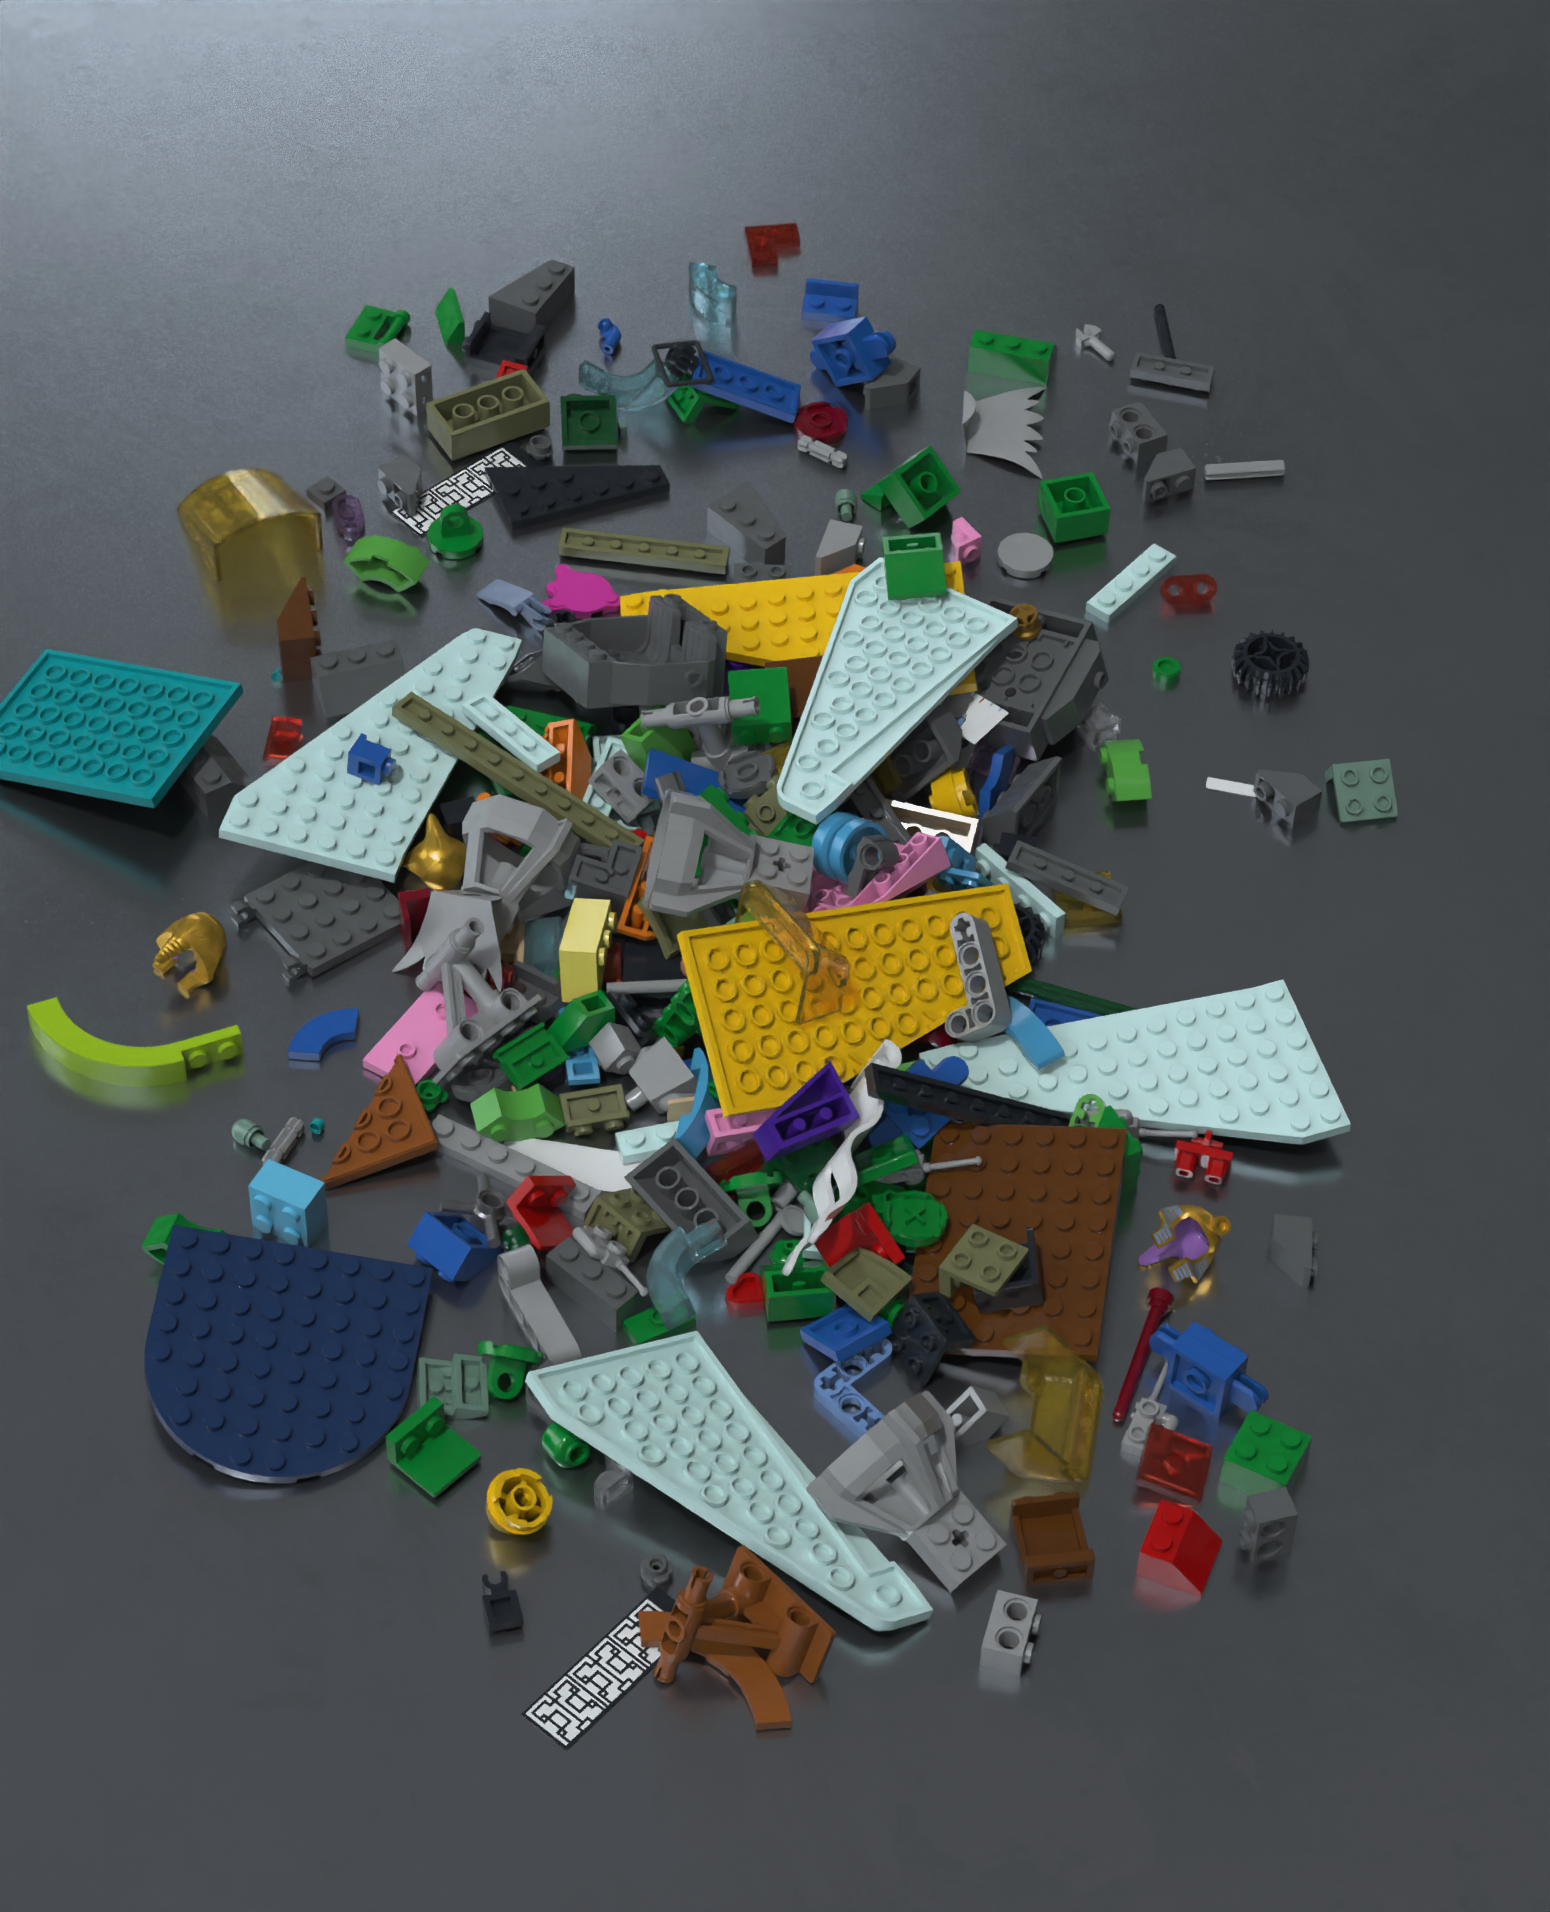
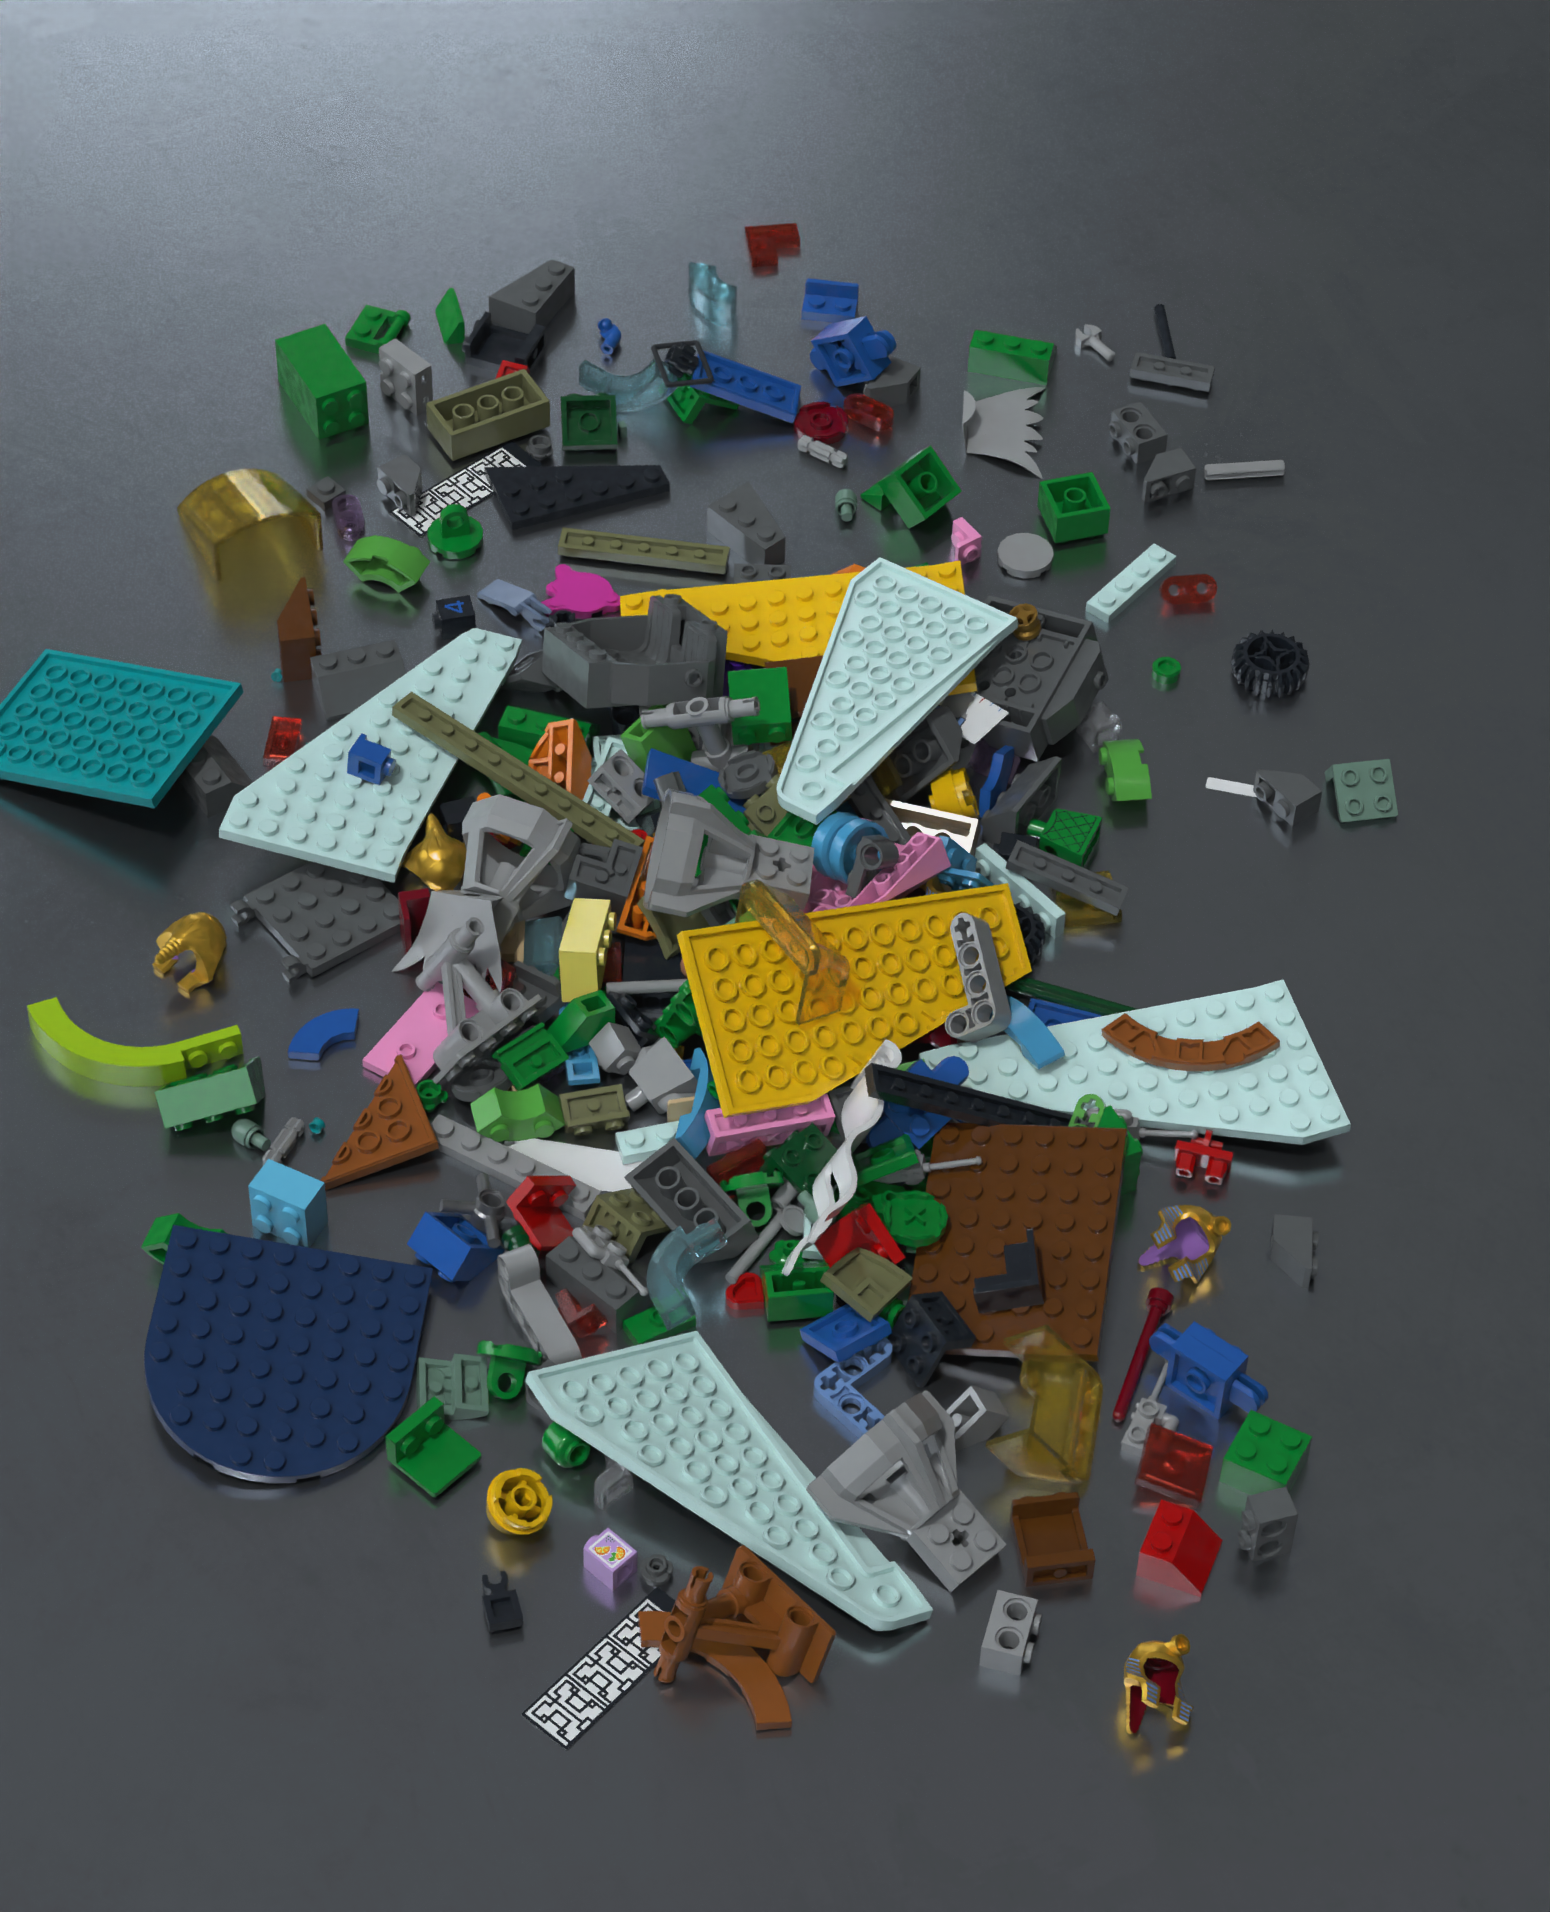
(211, 1094): none -> green wedge
(322, 381): none -> green brick
(454, 616): none -> black brick
(511, 732): light aqua plate -> none
(580, 1320): none -> clear red bracket
(610, 1559): none -> lavender brick
(807, 1117): dark purple wedge -> none
(839, 547): light grey slope -> none
(868, 412): none -> clear red plate
(914, 566): green slope -> none
(980, 1261): olive bracket -> none
(1068, 835): none -> green torso
(1153, 1679): none -> piece
(1190, 1053): none -> dark orange tile

